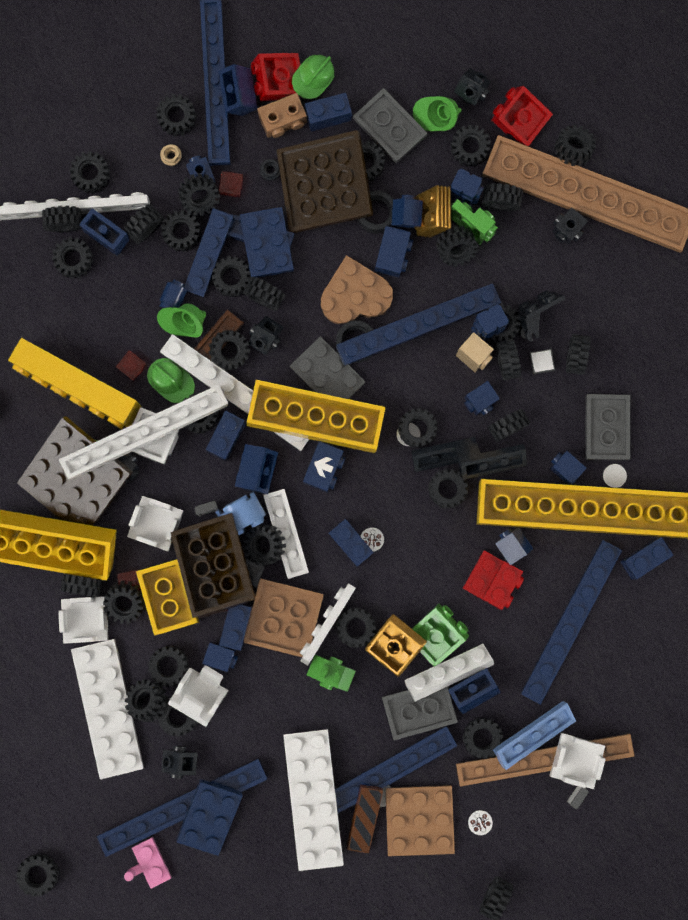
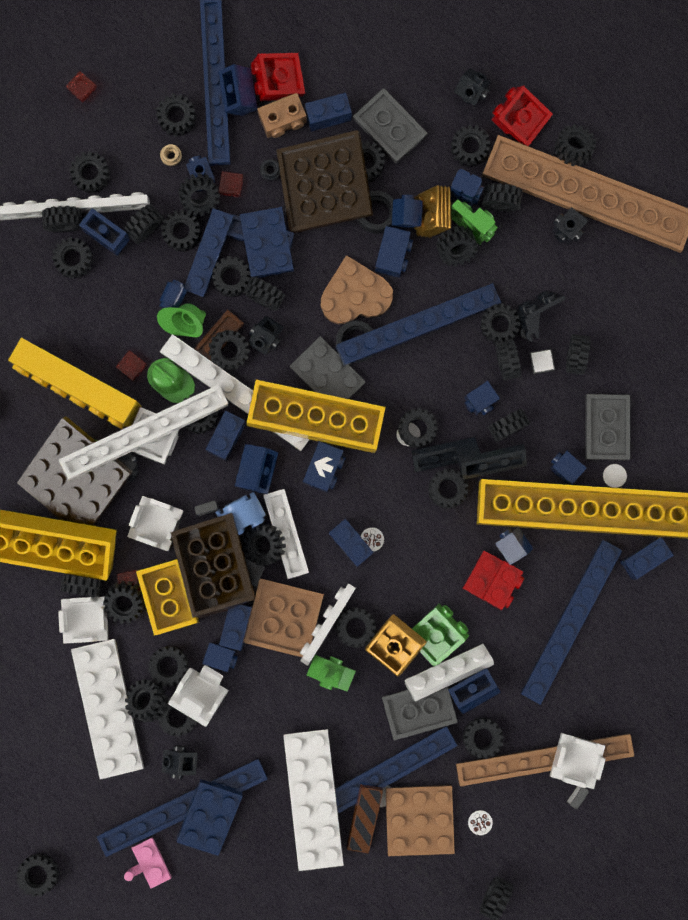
(81, 86): none -> clear red plate
(313, 76): bright green piece -> none
(436, 113): bright green piece -> none
(475, 353): tan brick -> none
(490, 322): dark blue brick -> none
(534, 735): medium blue plate -> none

